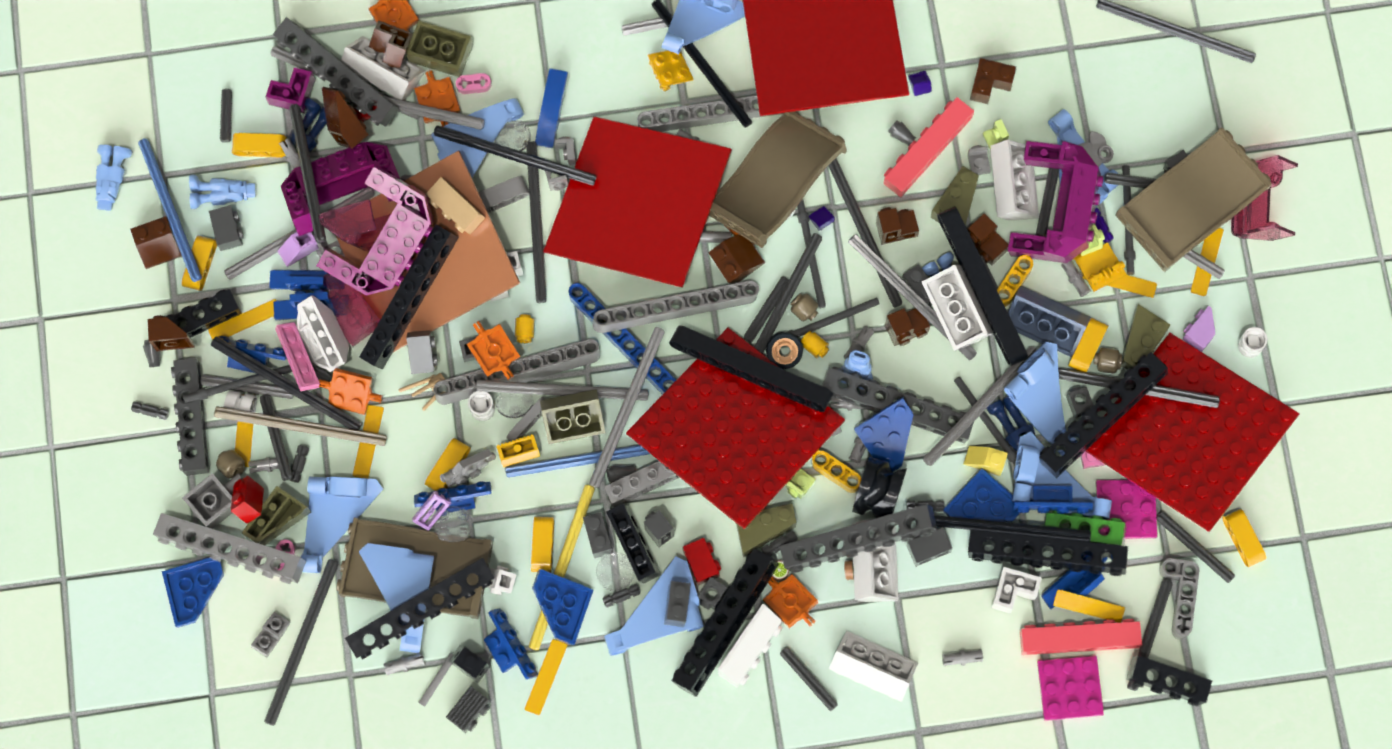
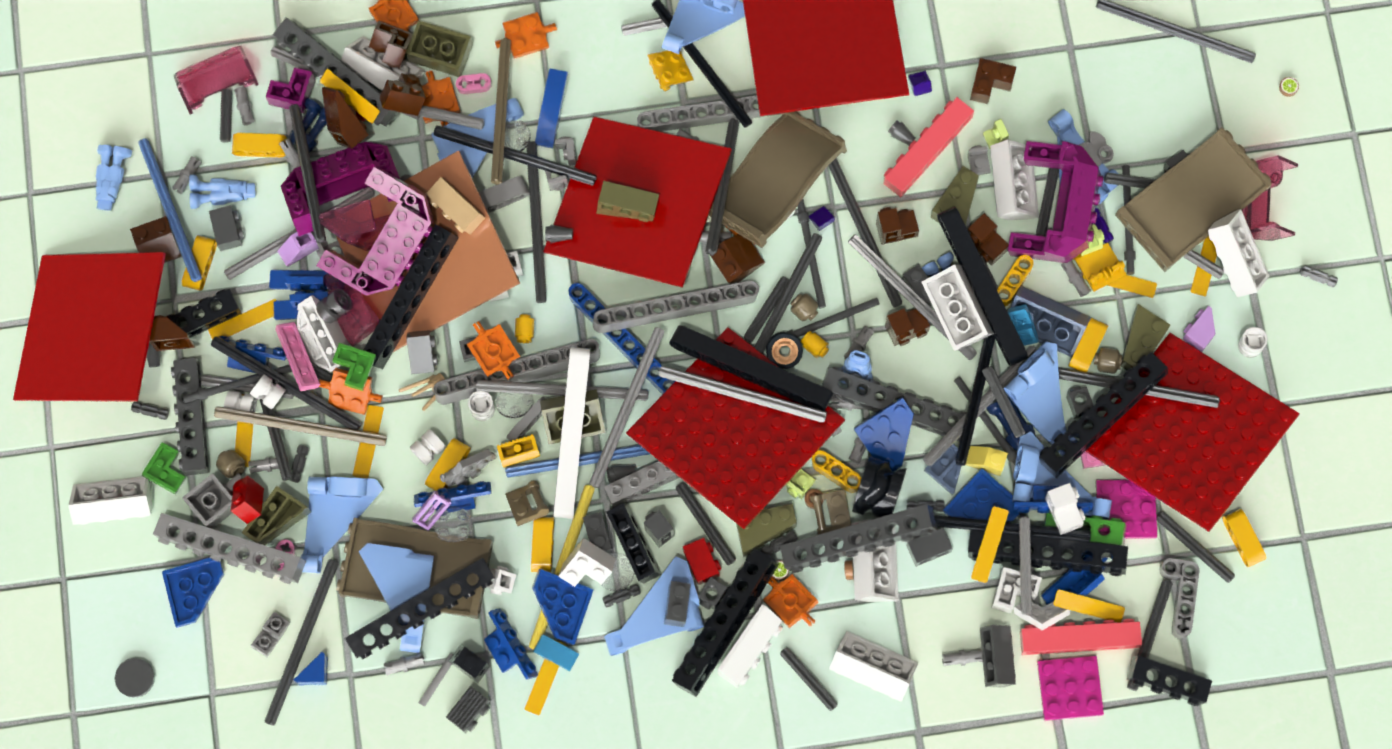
(89, 327): none -> red baseplate
(110, 500): none -> white slope
(134, 678): none -> dark grey tile
(159, 469): none -> bright green plate
(183, 179): none -> light grey pin
(214, 75): none -> clear pink windscreen
(244, 105): none -> light grey pin
(267, 391): none -> white wheel
(315, 672): none -> blue slope
(334, 305): none -> flat silver wheel
(354, 99): none -> yellow sticker
(358, 361): none -> bright green plate
(403, 95): none -> reddish brown brick
(427, 447): none -> white wheel
(501, 111): none -> dark tan axle
(521, 507): none -> dark tan plate
(526, 35): none -> orange plate
(555, 652): none -> dark azure slope
(557, 233): none -> dark grey cone
(571, 432): none -> white beam
(587, 560): none -> white brick
(627, 202): none -> olive wedge
(705, 523): none -> dark grey axle
(720, 198): none -> dark grey axle
(743, 394): none -> light grey axle
(812, 492): none -> medium nougat tile
(837, 510): none -> dark tan plate
(945, 470): none -> sand blue wing
(974, 402): none -> black axle
(989, 544): none -> yellow sticker
(997, 656): none -> dark grey brick
(1003, 401): none -> dark grey axle
(1023, 324): none -> dark azure slope
(1025, 566): none -> light grey axle
(1043, 617): none -> white plate
(1063, 508): none -> white brick
(1238, 253): none -> white slope
(1289, 86): none -> tile
(1319, 276): none -> axle

